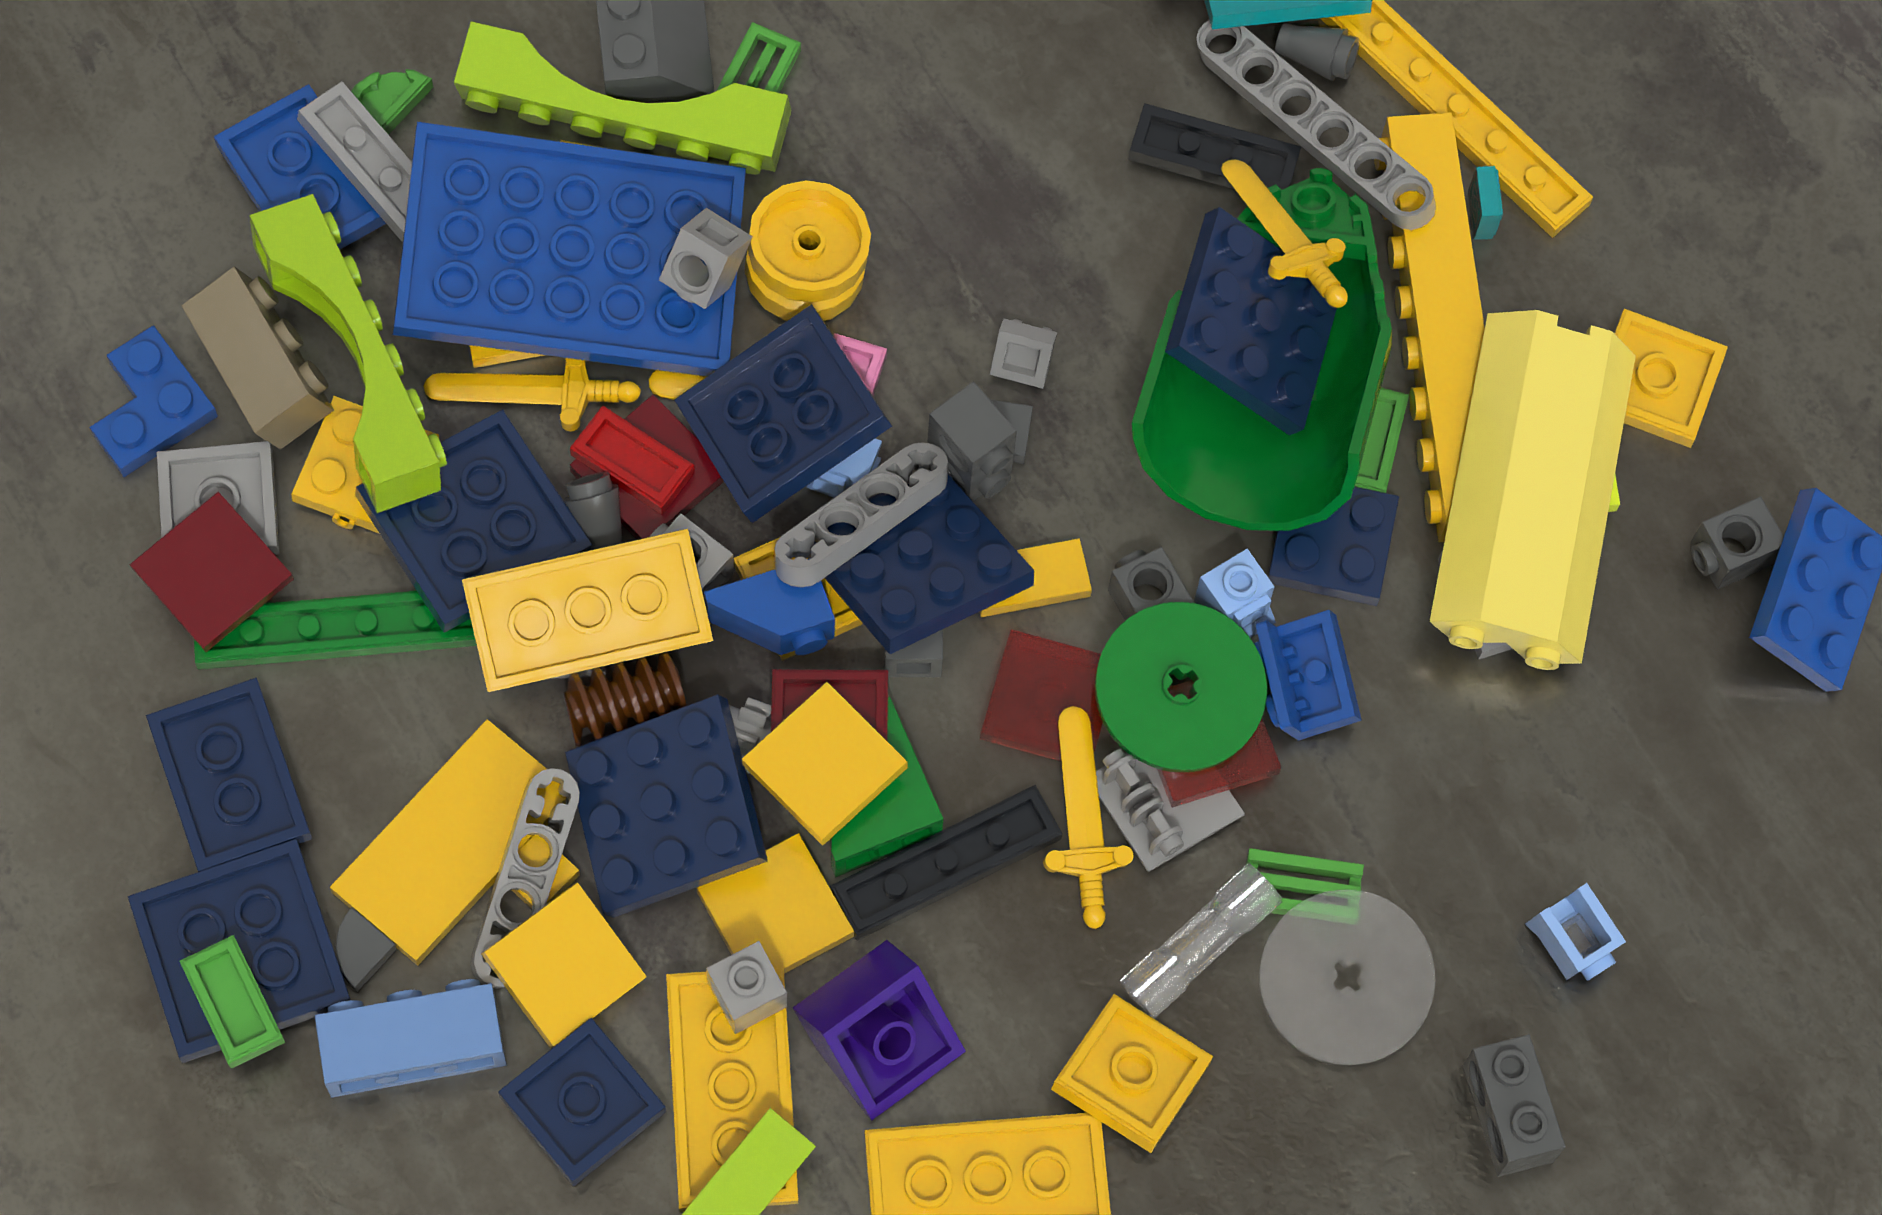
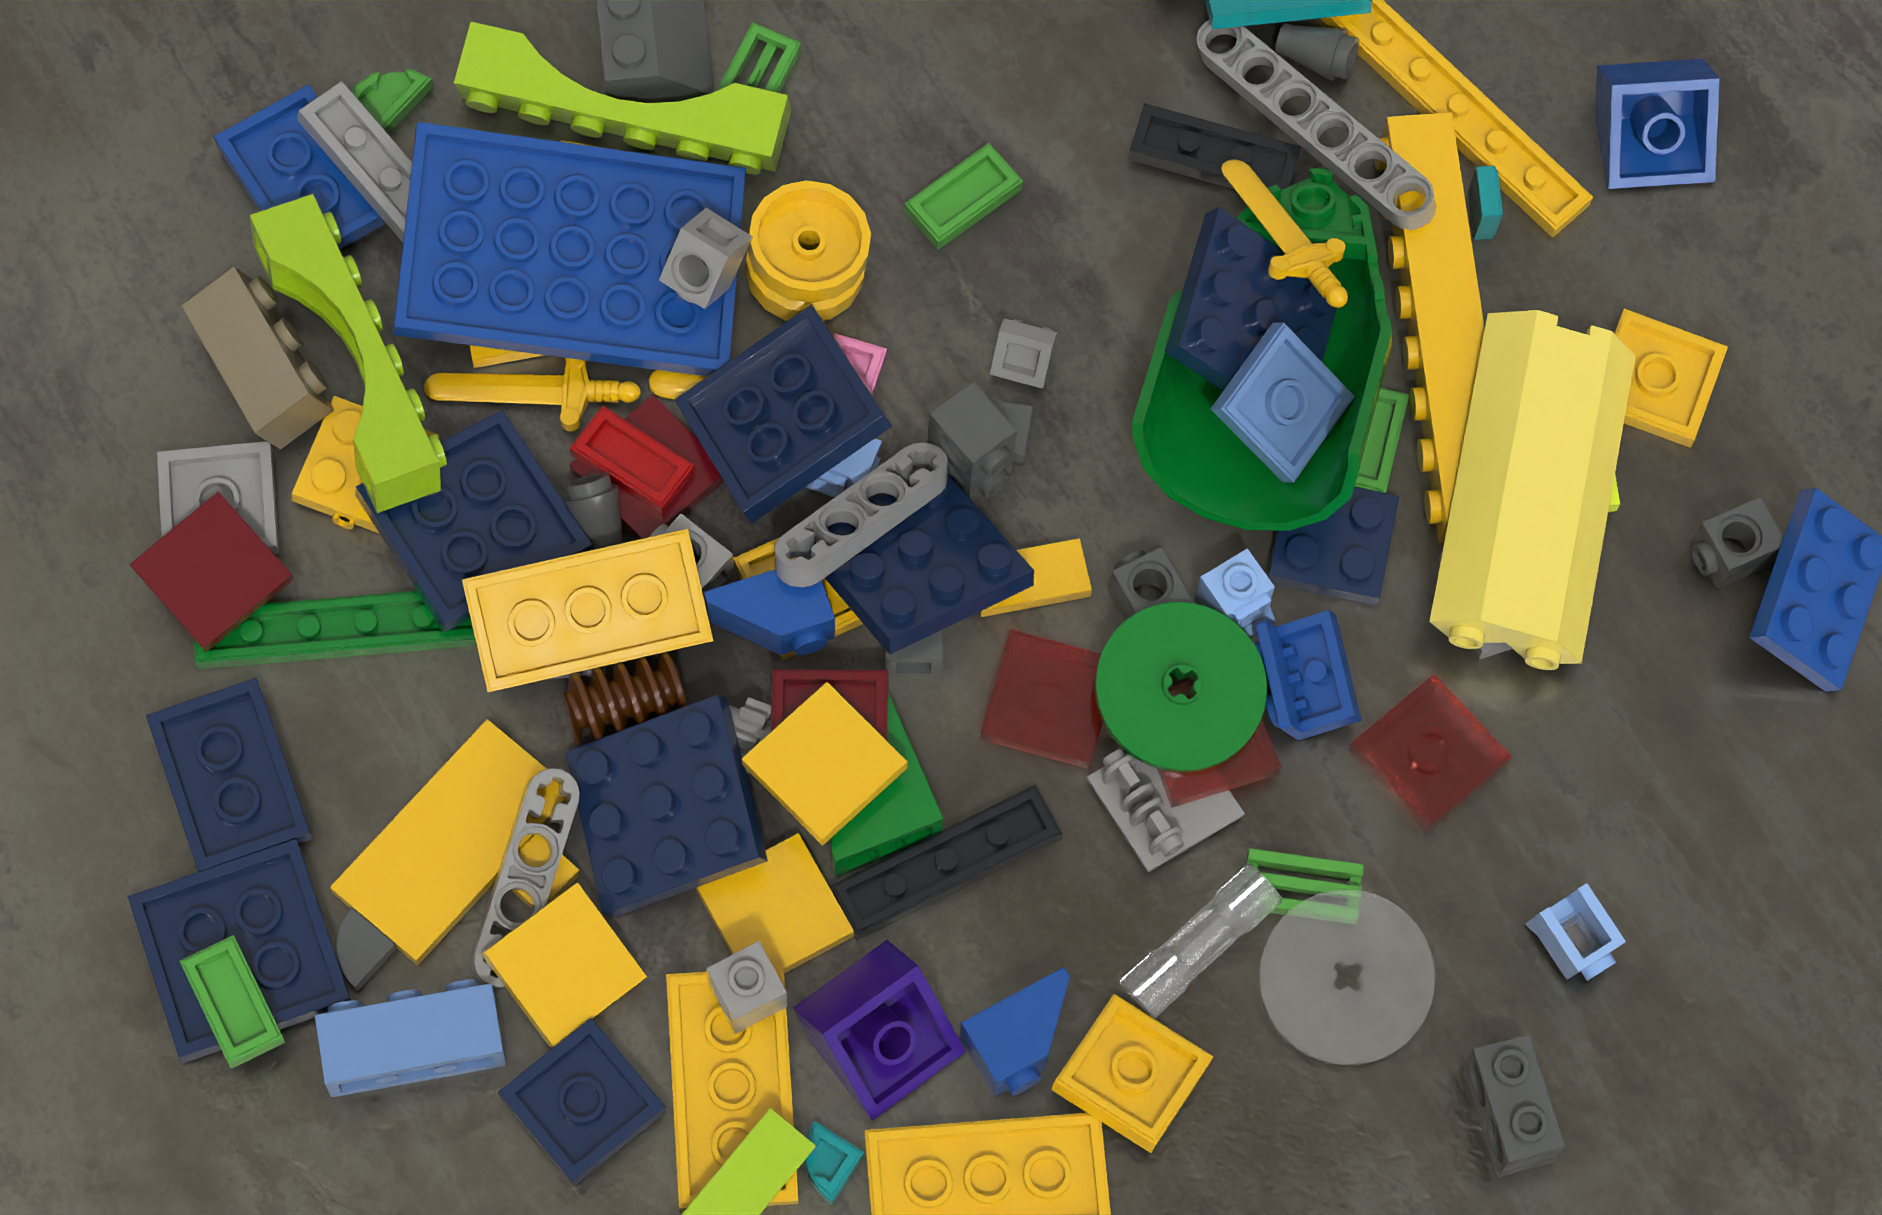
(164, 408): blue plate -> none
(830, 1162): none -> teal tile
(963, 196): none -> bright green tile
(1016, 1034): none -> blue slope
(1087, 853): yellow sword -> none
(1282, 402): none -> medium blue tile
(1429, 753): none -> clear red tile
(1657, 122): none -> blue slope

